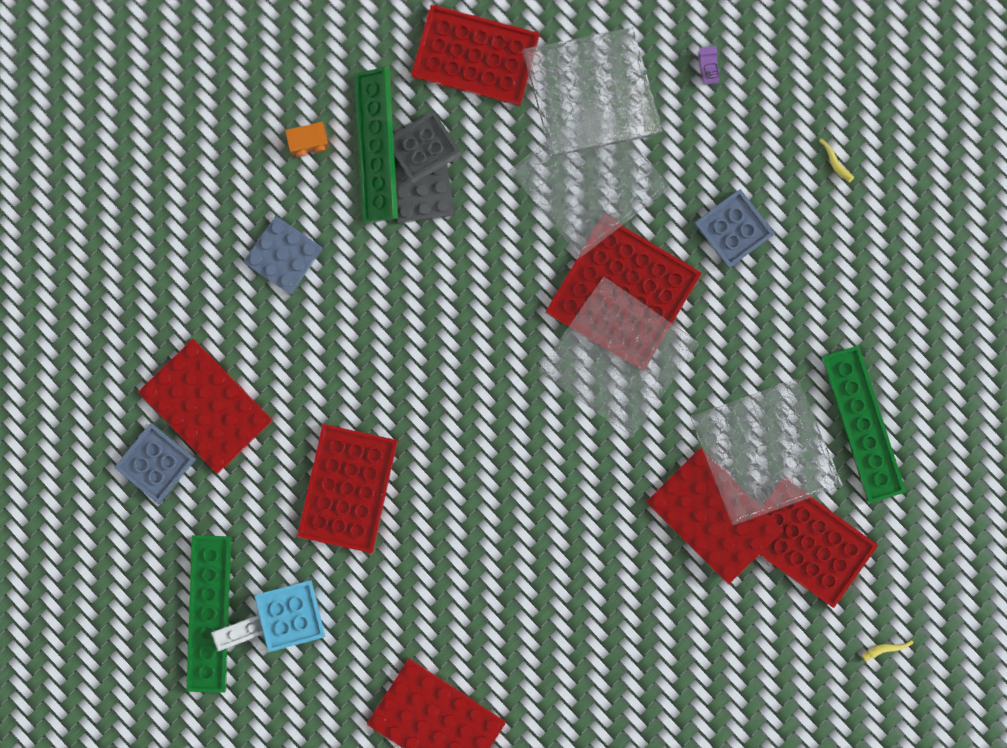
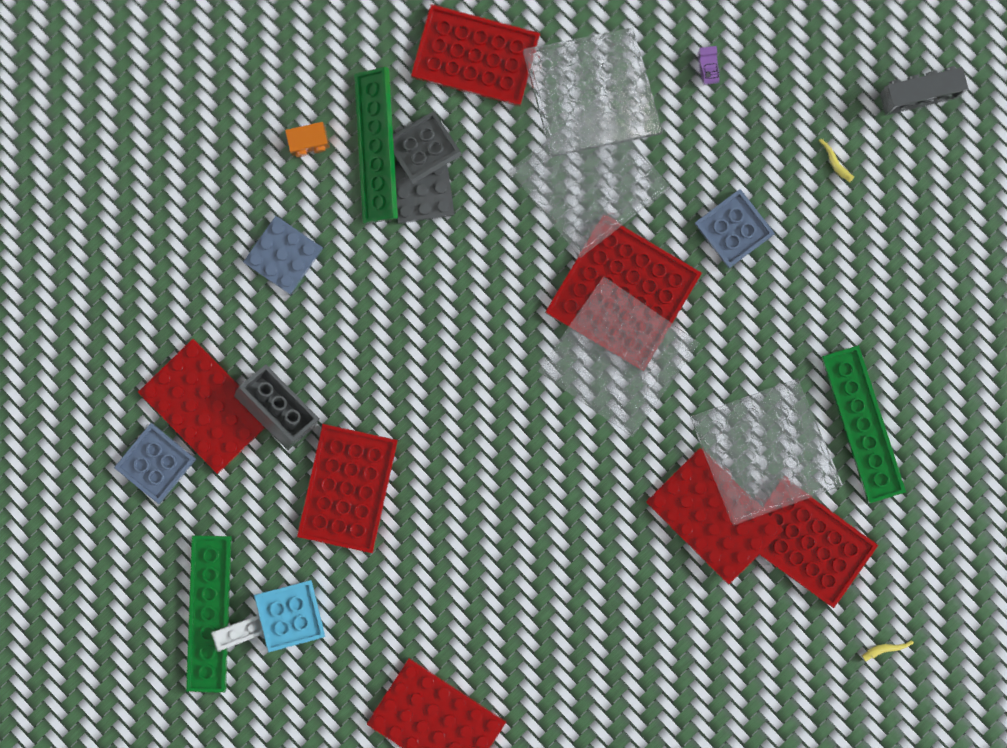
(276, 407): none -> dark grey brick
(923, 90): none -> dark grey brick

